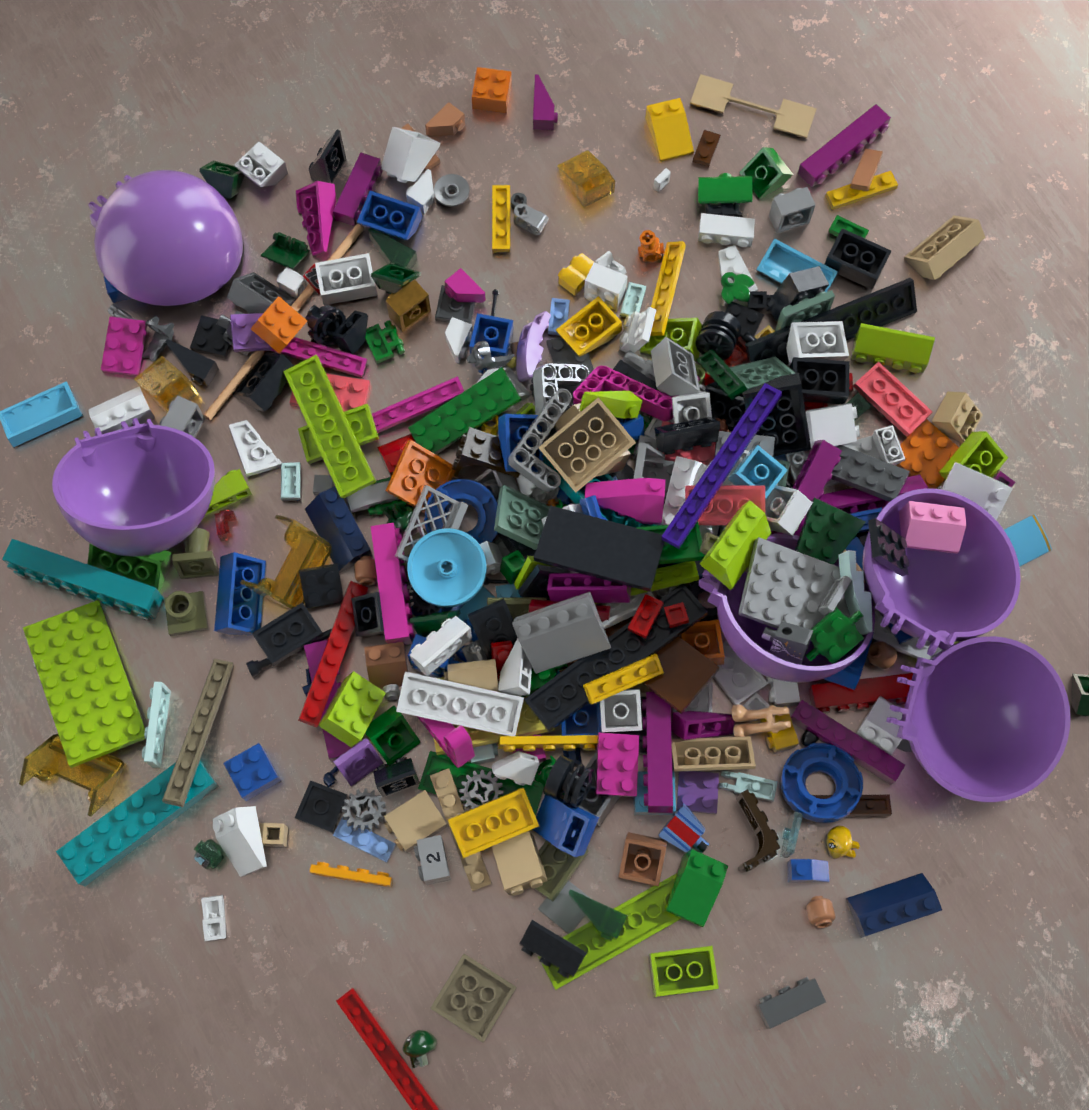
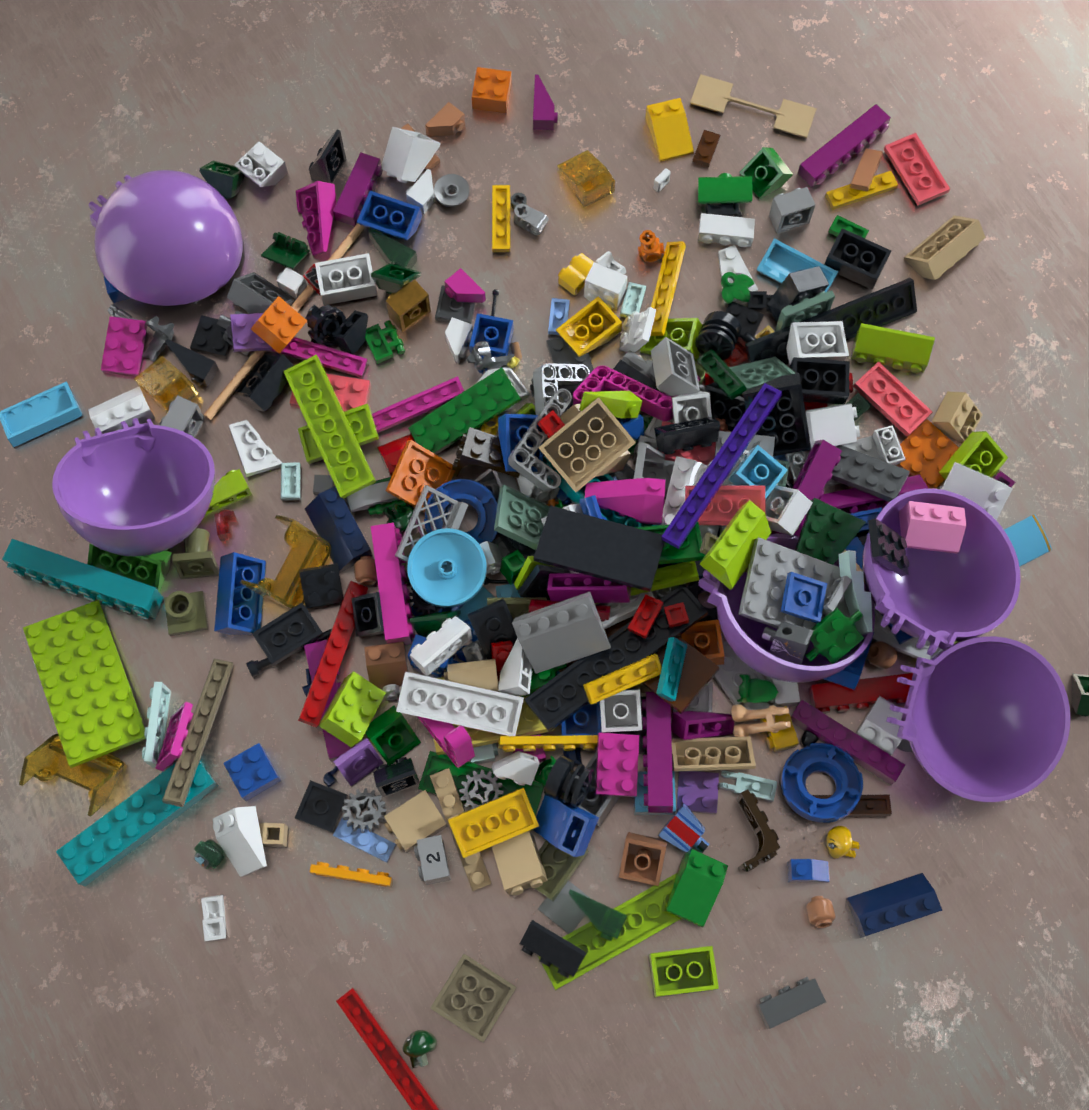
(174, 736): none -> dark pink plate
(528, 348): lavender slope -> none
(551, 424): none -> red plate
(671, 669): none -> teal plate
(756, 690): none -> green piece
(790, 834): clear light blue plate -> none
(803, 597): none -> blue plate
(916, 169): none -> coral plate

